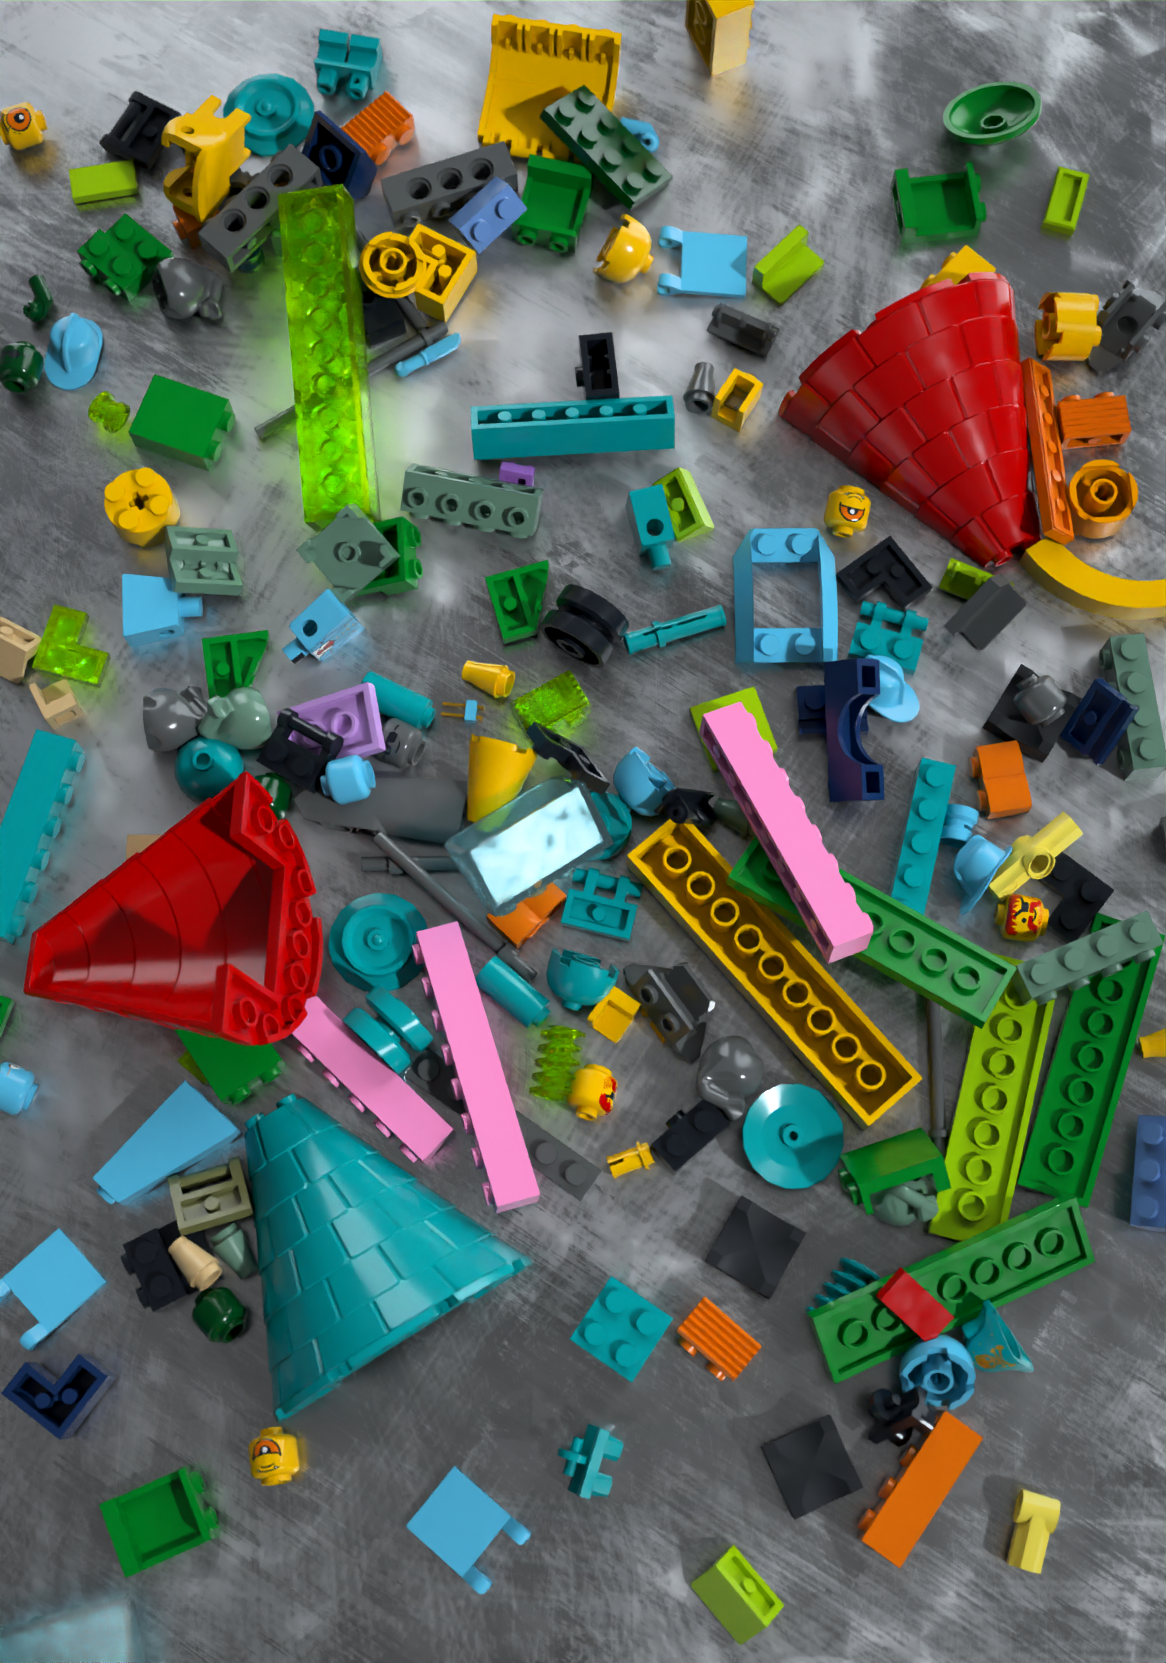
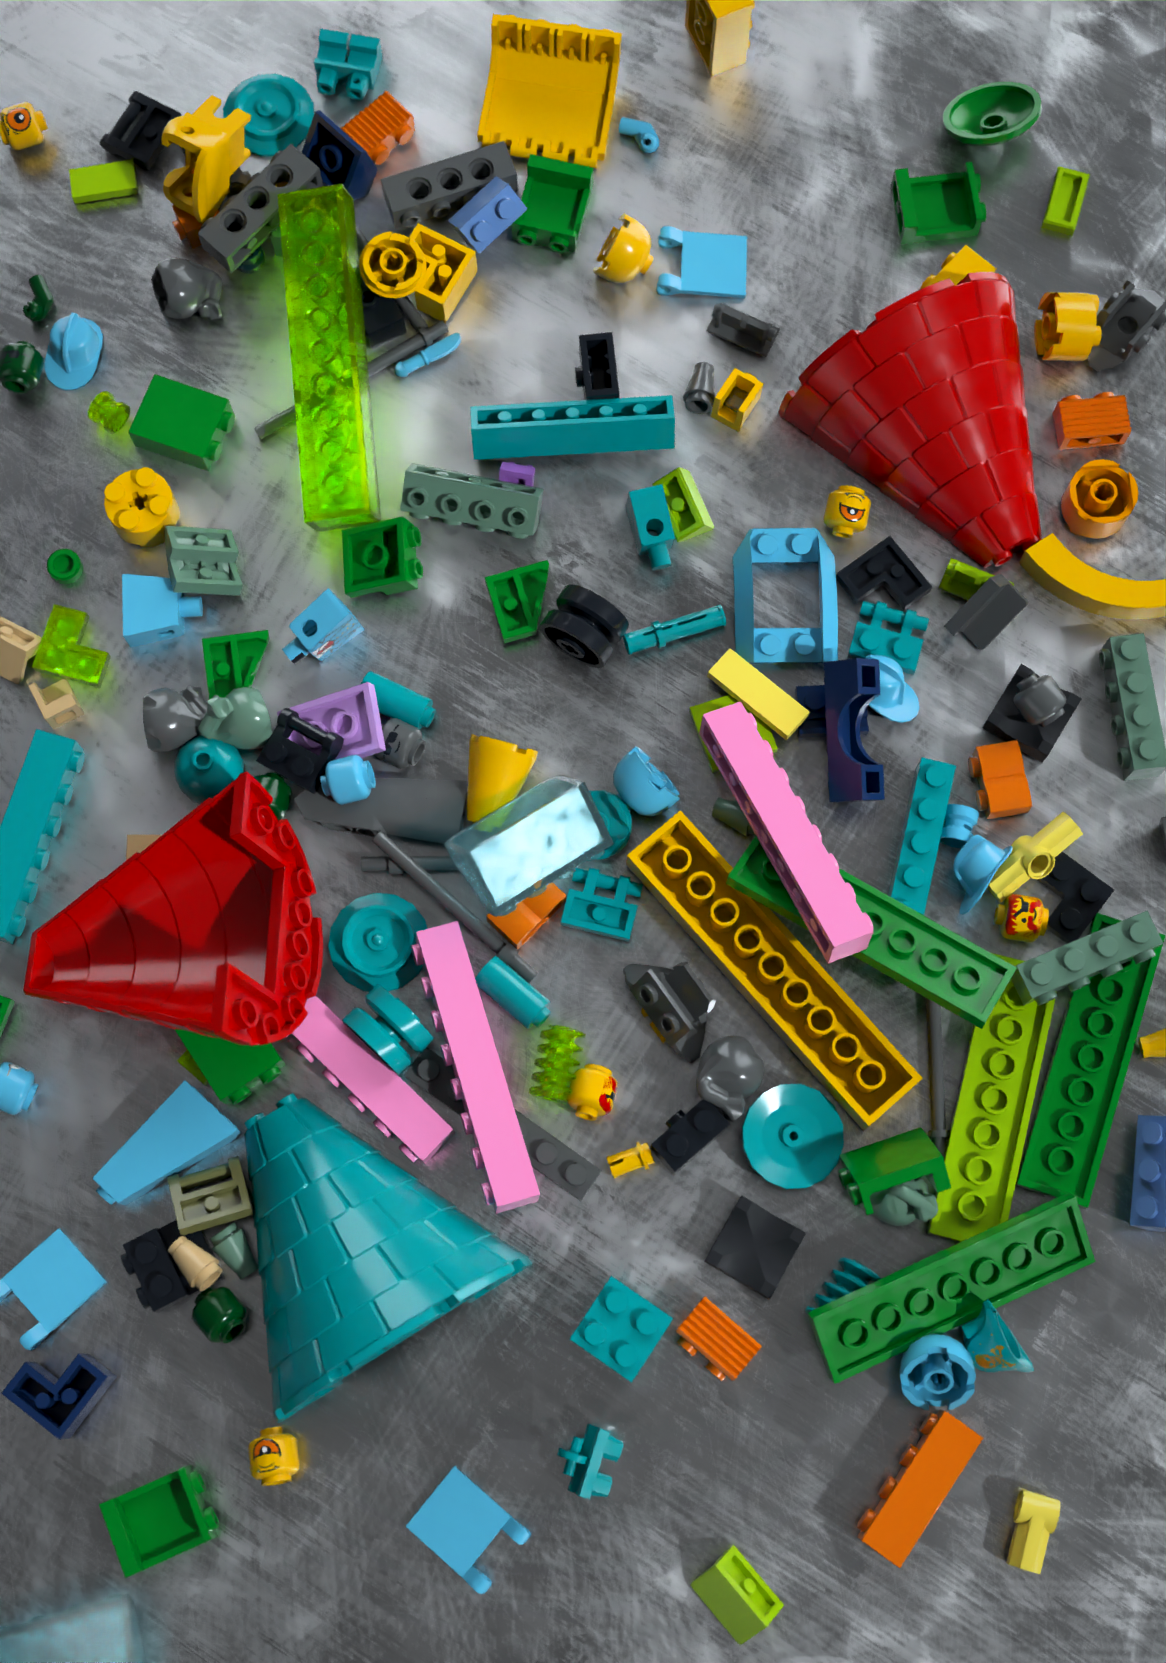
(64, 566): none -> green tile
(123, 257): green plate -> none
(349, 552): sand green panel -> none
(470, 712): piece -> none
(491, 678): yellow cone -> none
(552, 705): clear neon green brick -> none
(568, 755): black plate -> none
(579, 978): teal cylinder -> none
(606, 147): dark green plate -> none
(613, 1014): yellow panel -> none
(688, 807): black hinge -> none
(758, 694): none -> light yellow tile
(787, 267): lime panel -> none
(811, 1466): black brick -> none
(899, 1414): black hips -> none
(914, 1305): red tile -> none
(1047, 452): orange tile -> none
(1099, 721): dark blue plate -> none

